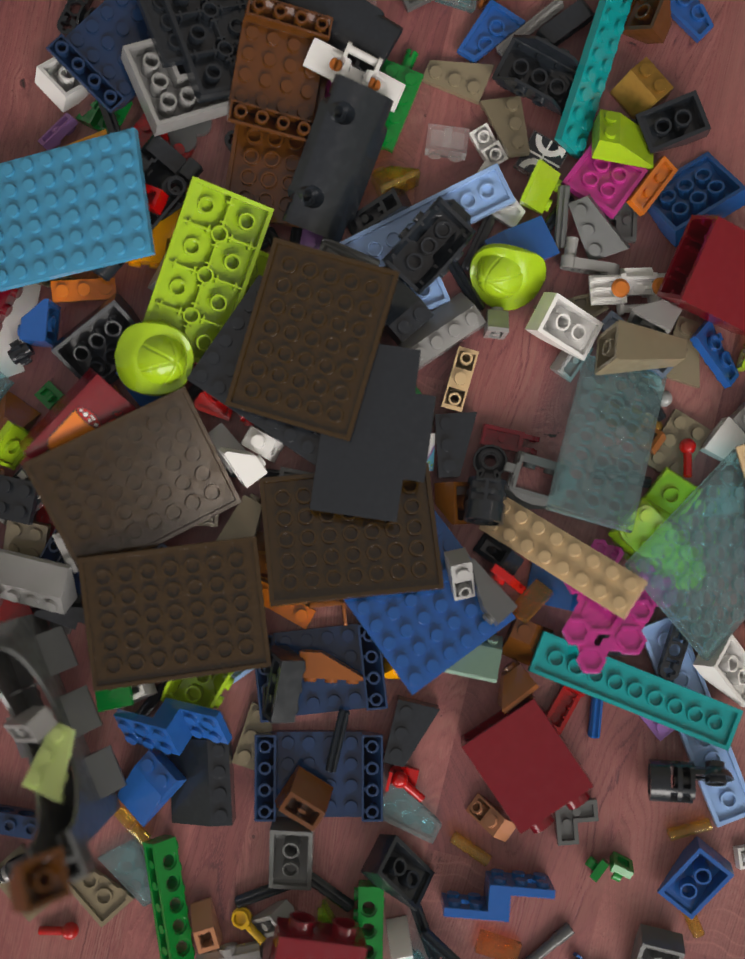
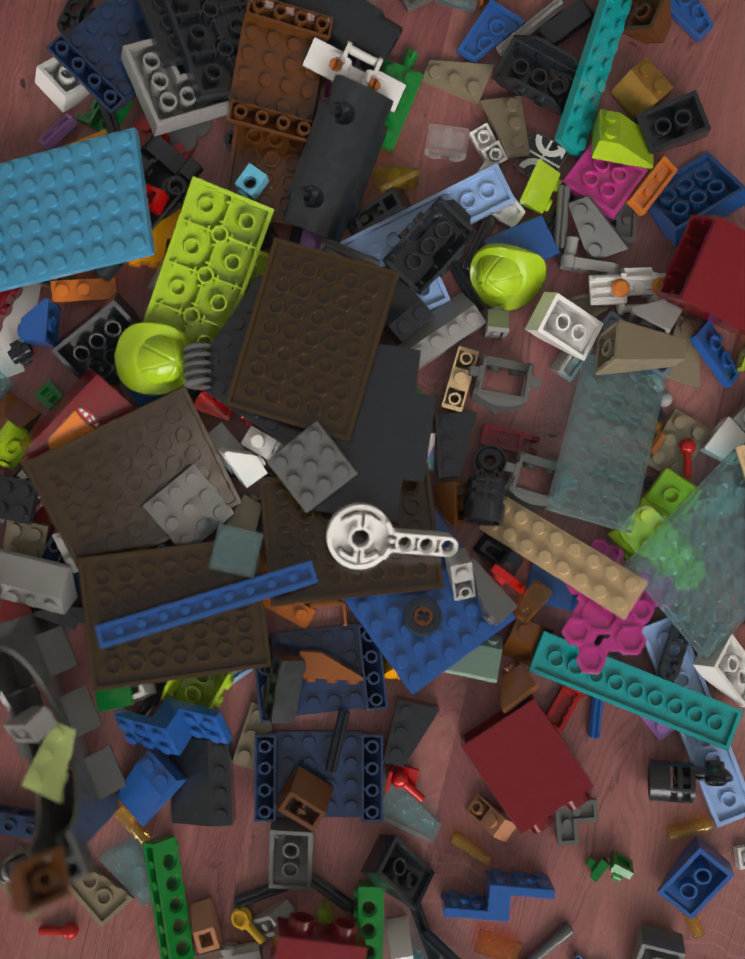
(188, 508): none -> dark grey plate
(196, 365): none -> dark grey piece
(205, 604): none -> blue plate
(236, 550): none -> clear light blue brick
(251, 173): none -> medium azure brick
(312, 466): none -> dark grey plate
(380, 537): none -> white beam
(421, 627): none -> black bush
(497, 401): none -> dark grey animal

